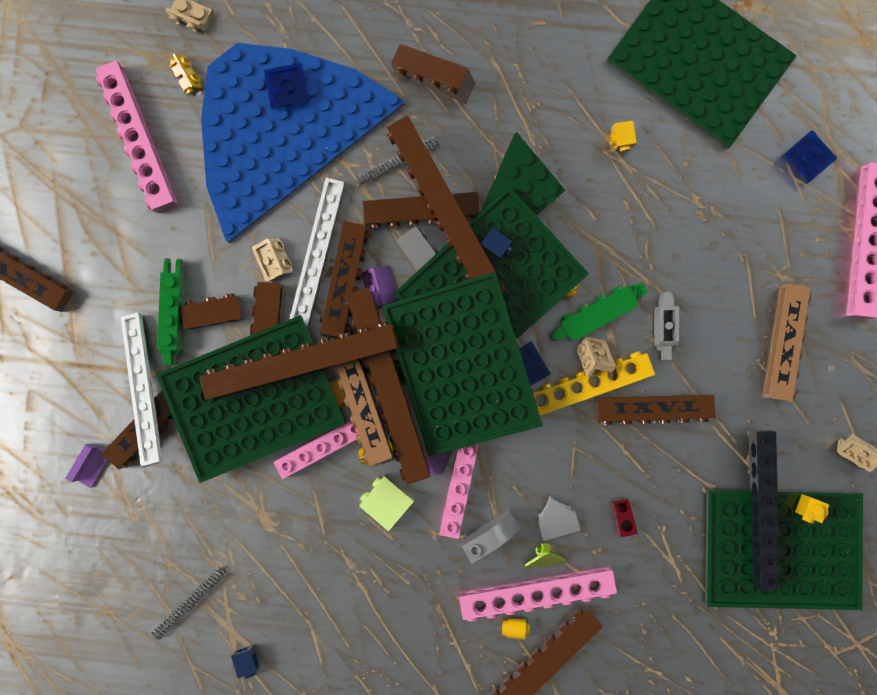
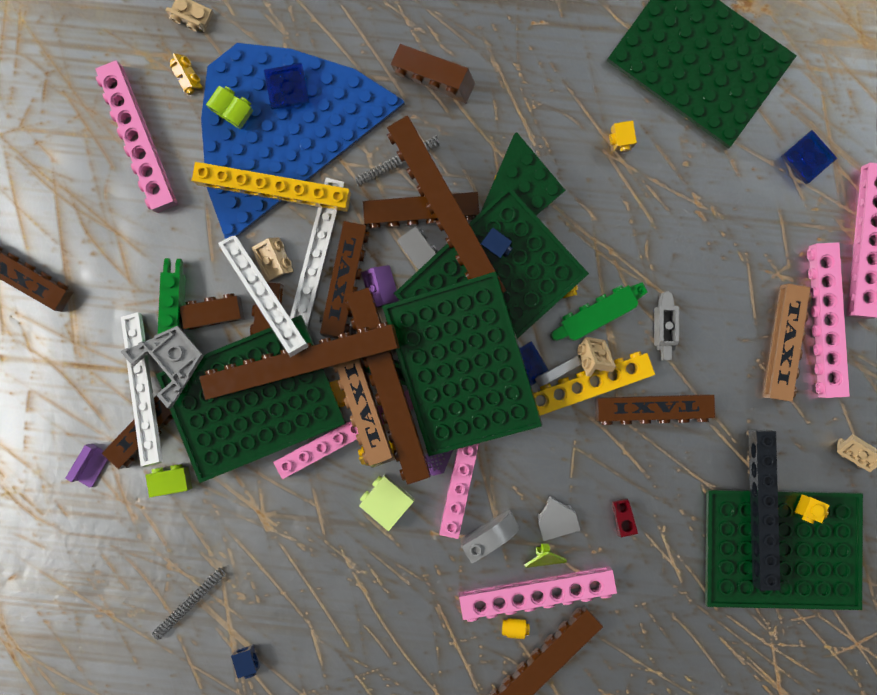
(168, 481): none -> lime brick
(174, 355): none -> light grey wing
(230, 107): none -> lime brick
(263, 296): none -> white plate
(271, 186): none -> yellow brick
(558, 371): none -> light grey beam
(835, 312): none -> bright pink brick

